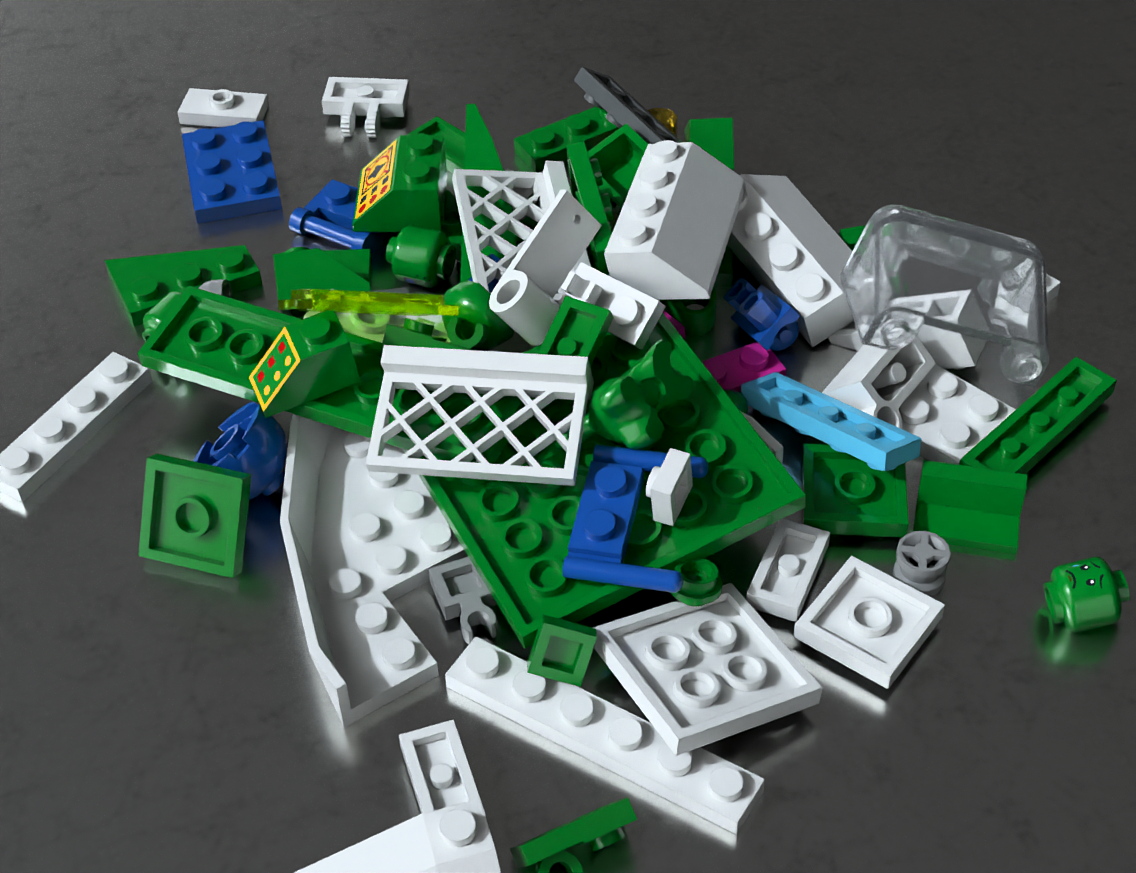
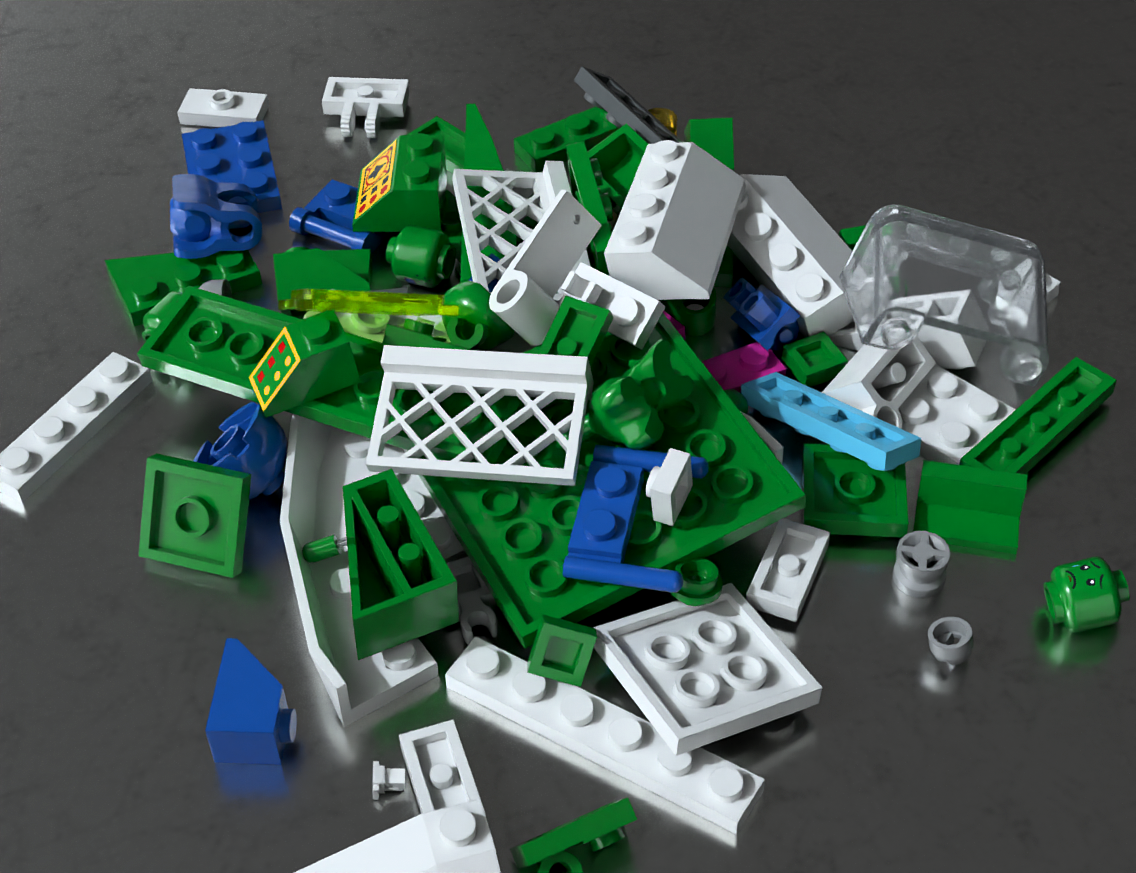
(203, 217): none -> blue piece
(248, 711): none -> blue slope
(323, 548): none -> green piece
(387, 779): none -> white piece
(394, 567): none -> green wedge
(814, 359): none -> green plate
(869, 621): white plate -> none
(941, 639): none -> light grey hinge

